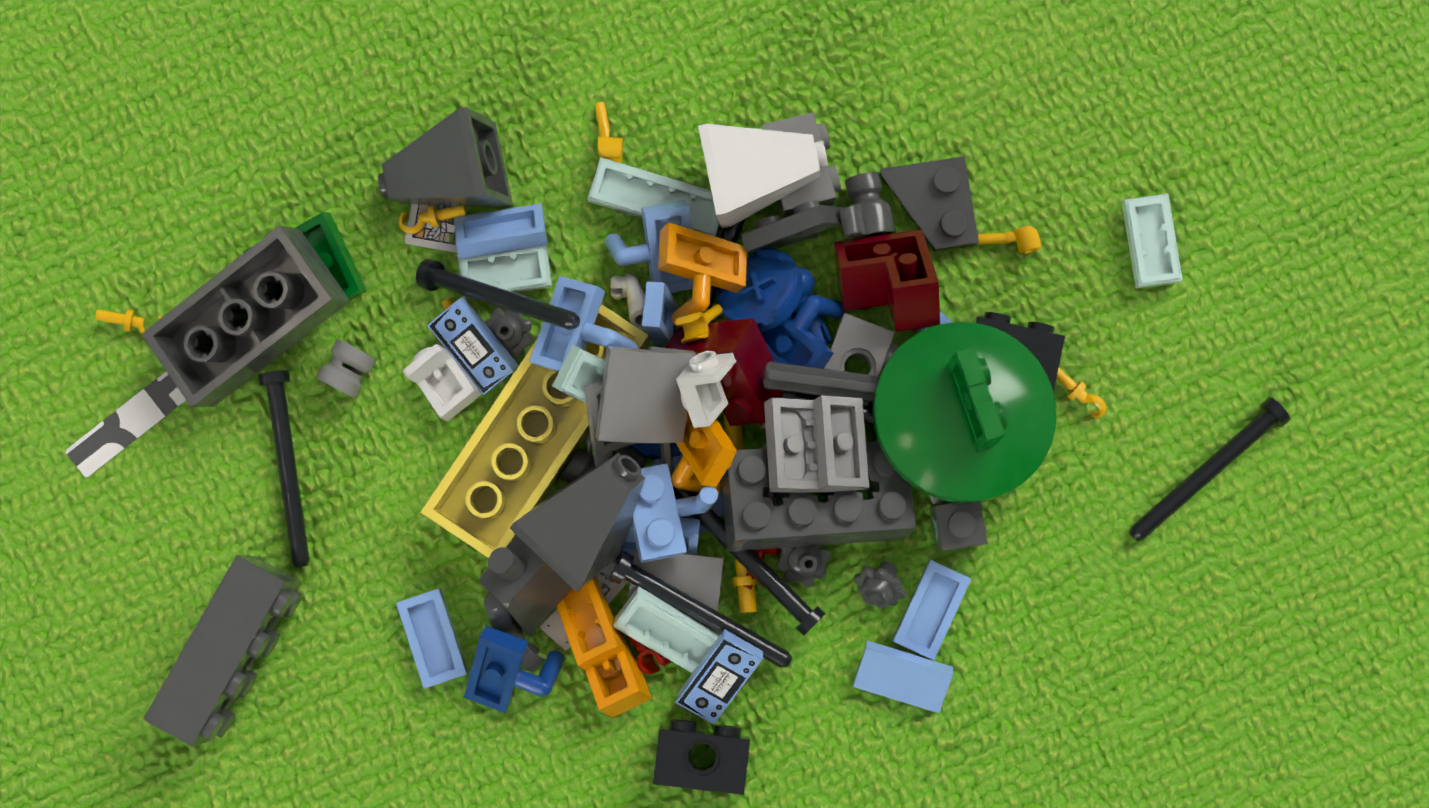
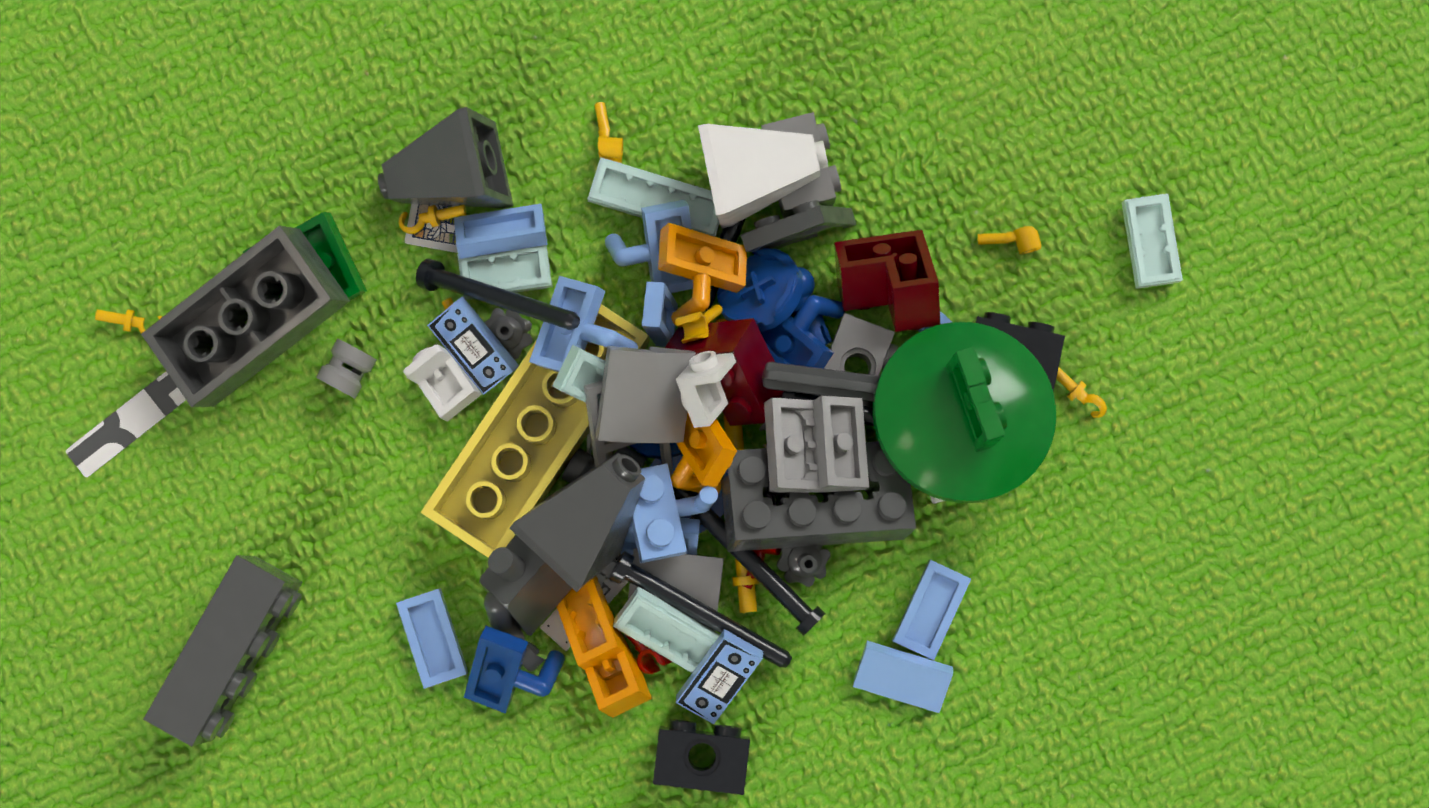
(286, 463): black bar -> none
(629, 288): white arm -> none
(869, 213): dark grey piece -> none
(879, 585): dark grey plant -> none
(936, 200): dark grey wing -> none
(958, 525): dark grey brick -> none
(1272, 414): black bar -> none

